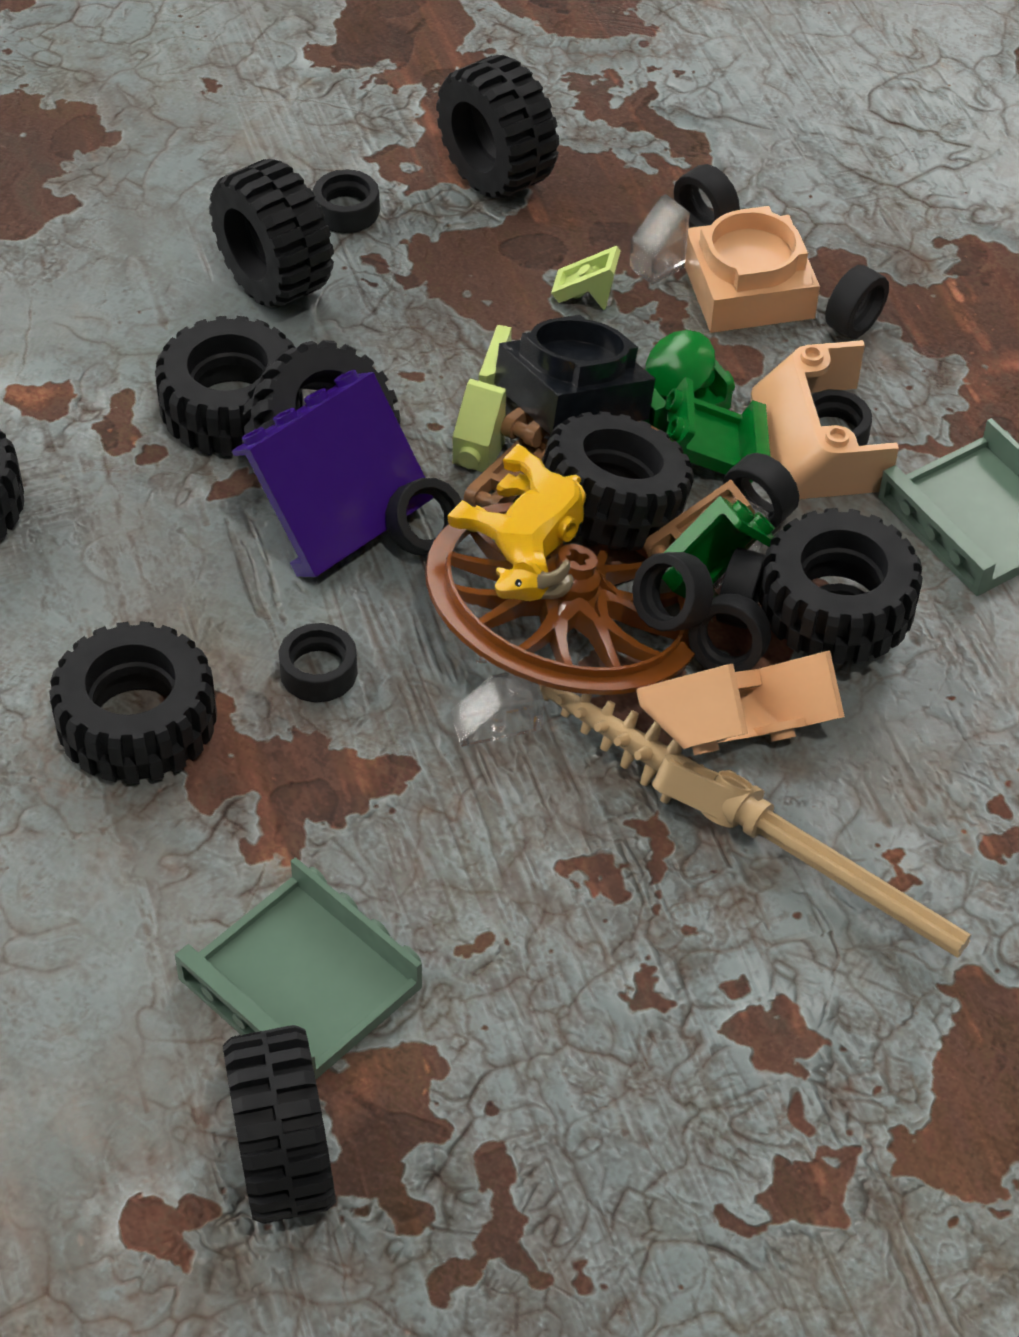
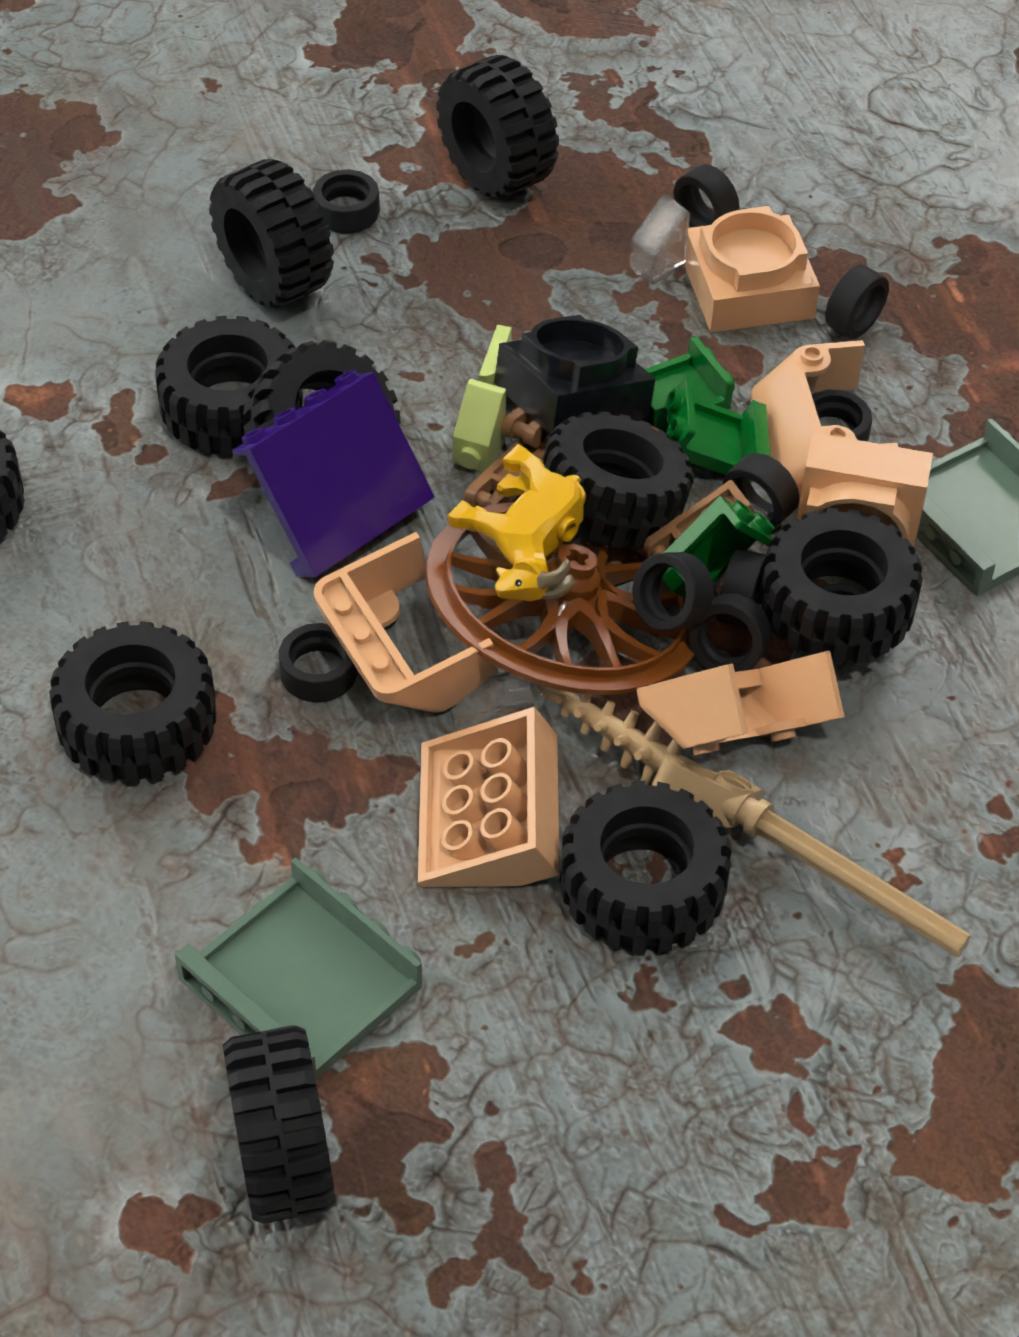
(362, 602): none -> light nougat windscreen
(397, 516): black tyre -> none
(490, 804): none -> light nougat slope
(589, 275): yellowish green slope -> none
(637, 912): none -> black tyre
(681, 356): green dish -> none
(868, 479): none -> light nougat container

